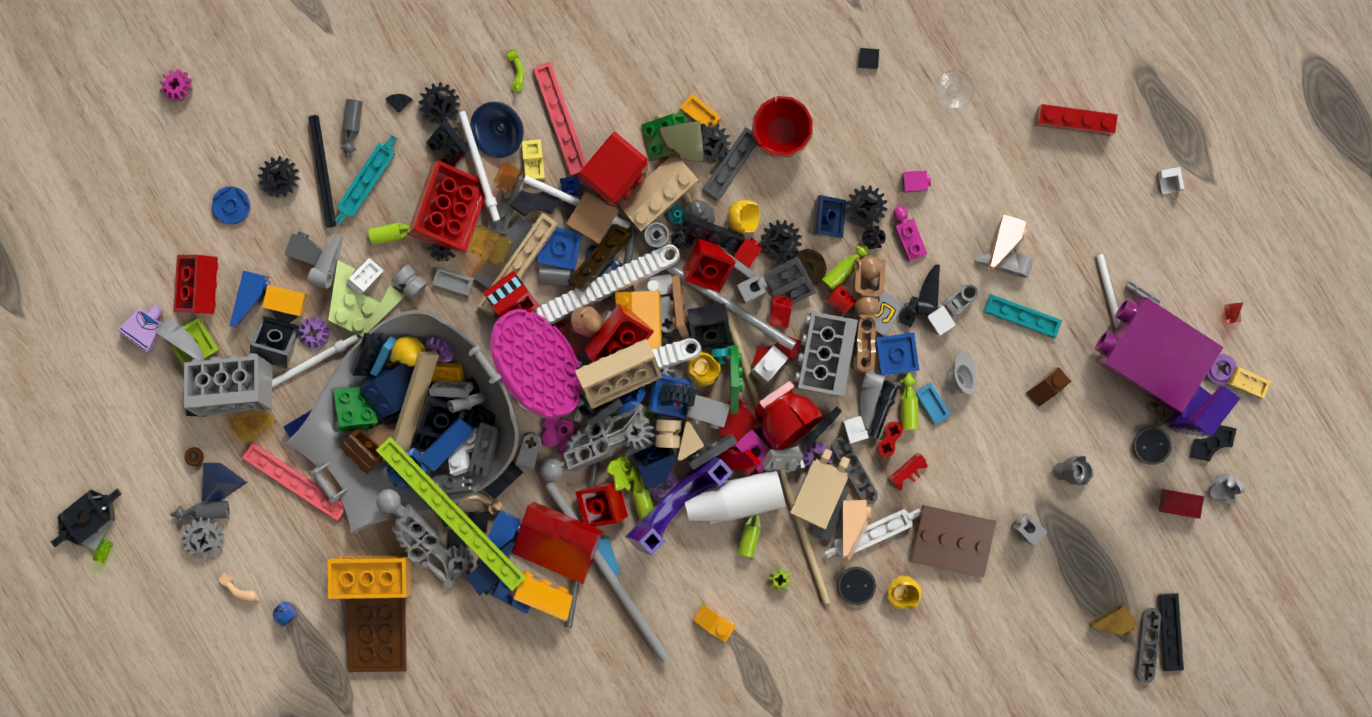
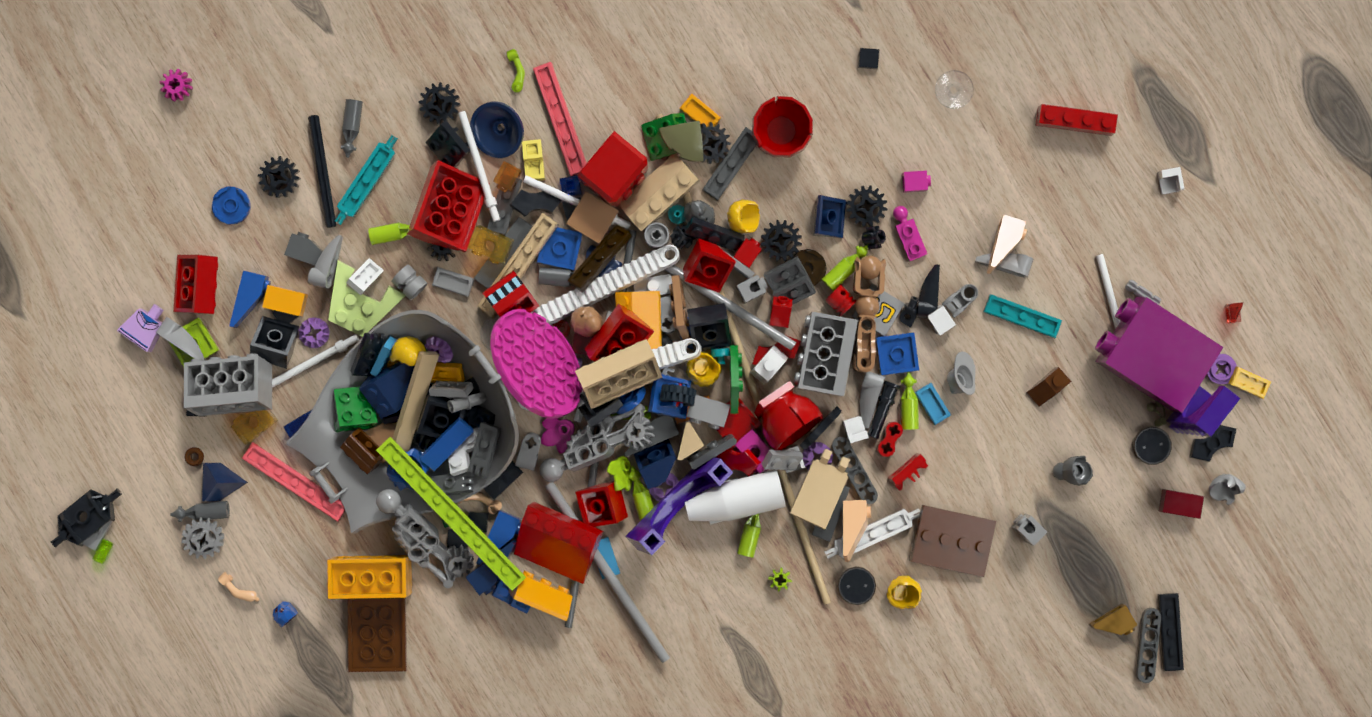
(399, 101): black tile -> none
(668, 433): tan wheel -> none
(714, 623): light orange slope -> none

